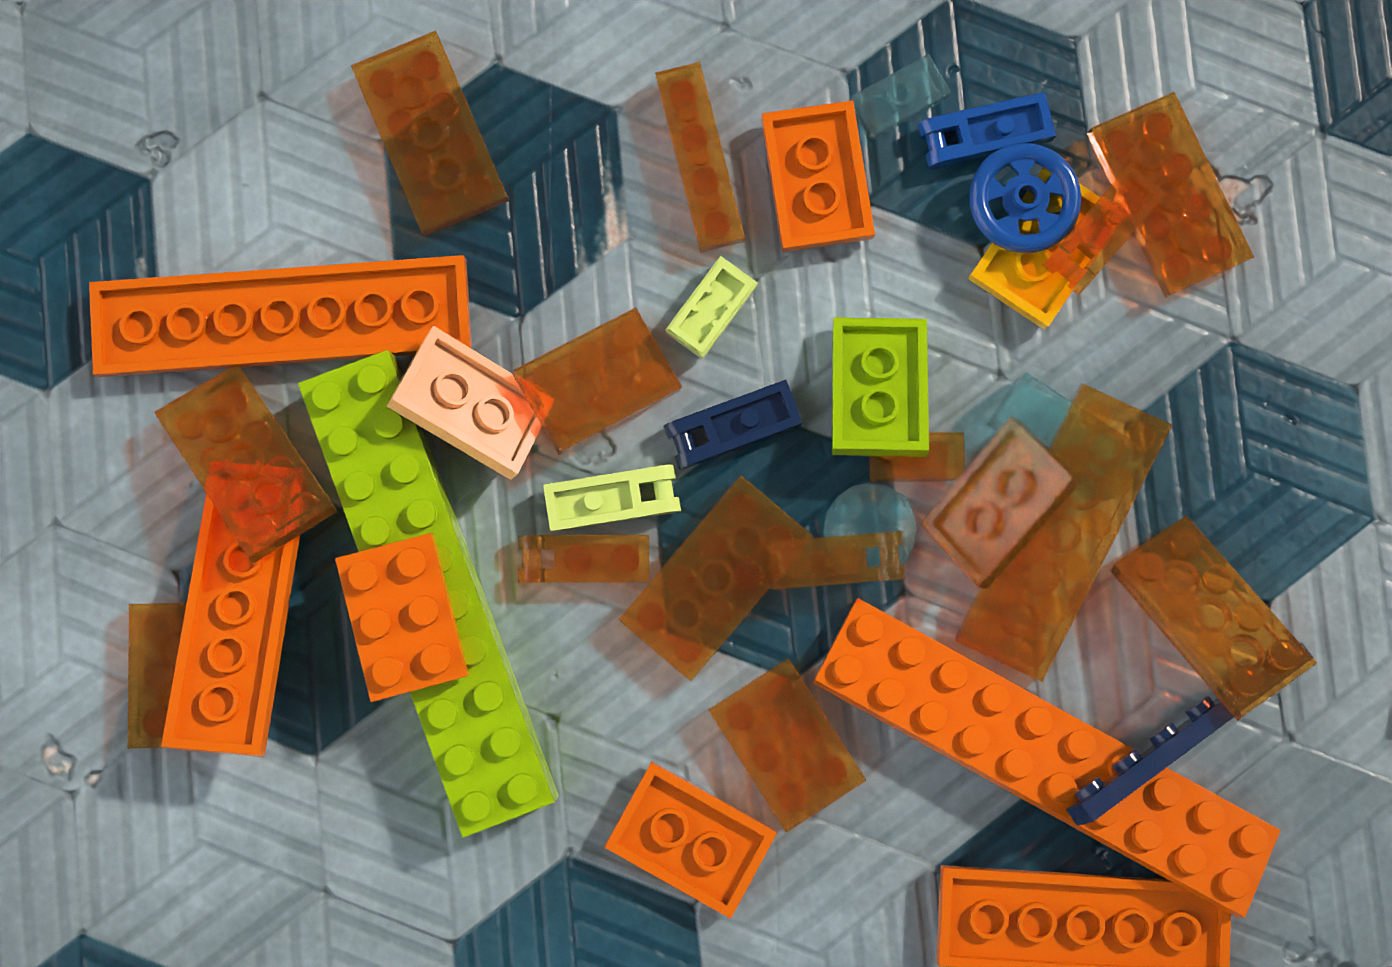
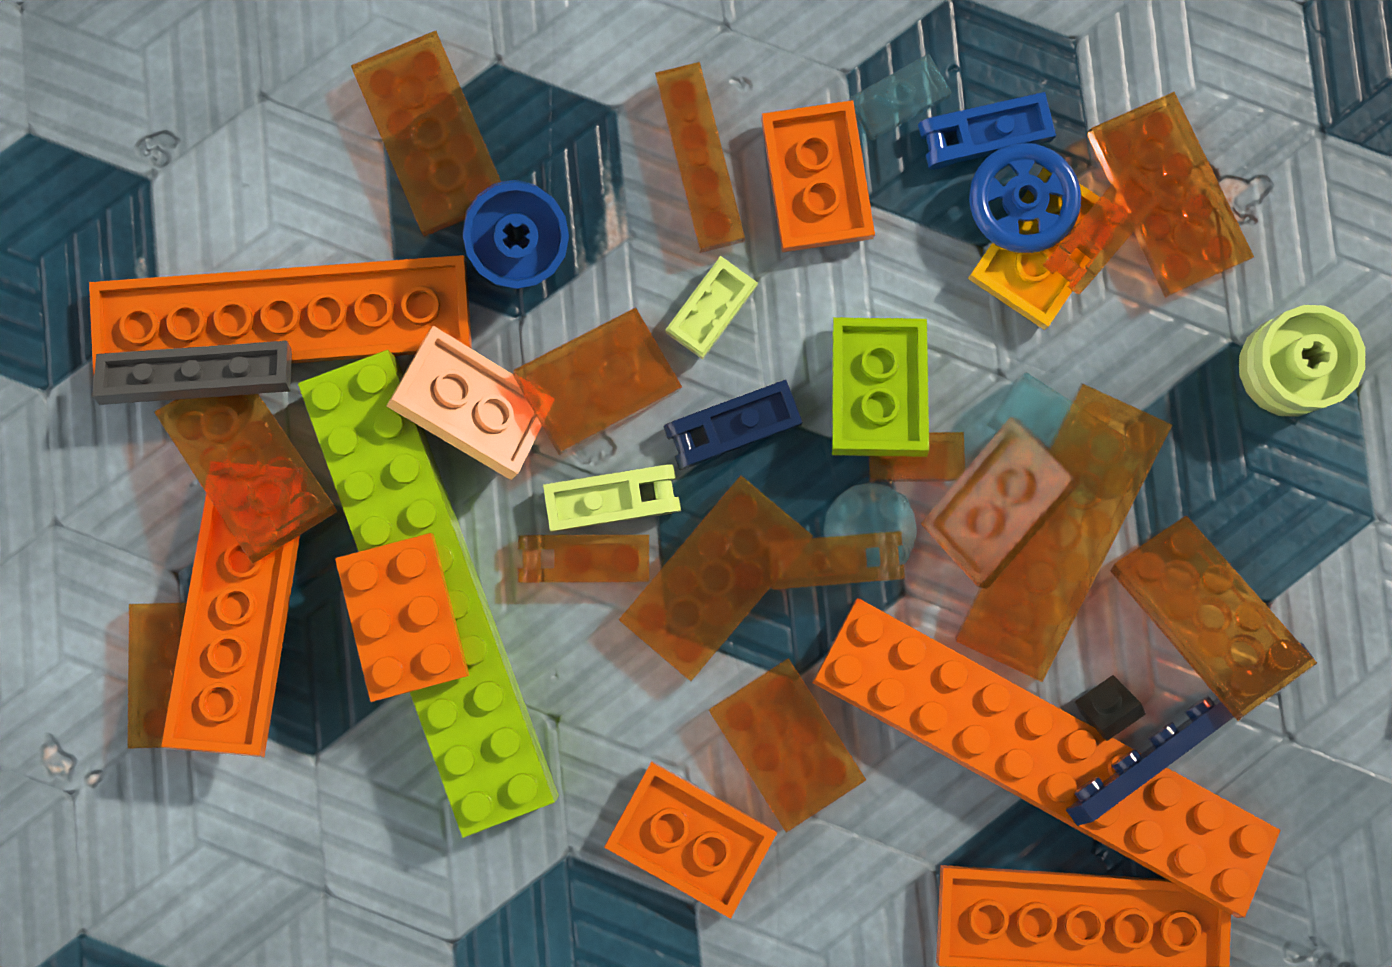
(192, 372): none -> dark grey plate
(522, 261): none -> blue wheel
(1110, 707): none -> pearl dark grey plate
(1302, 361): none -> yellowish green wheel

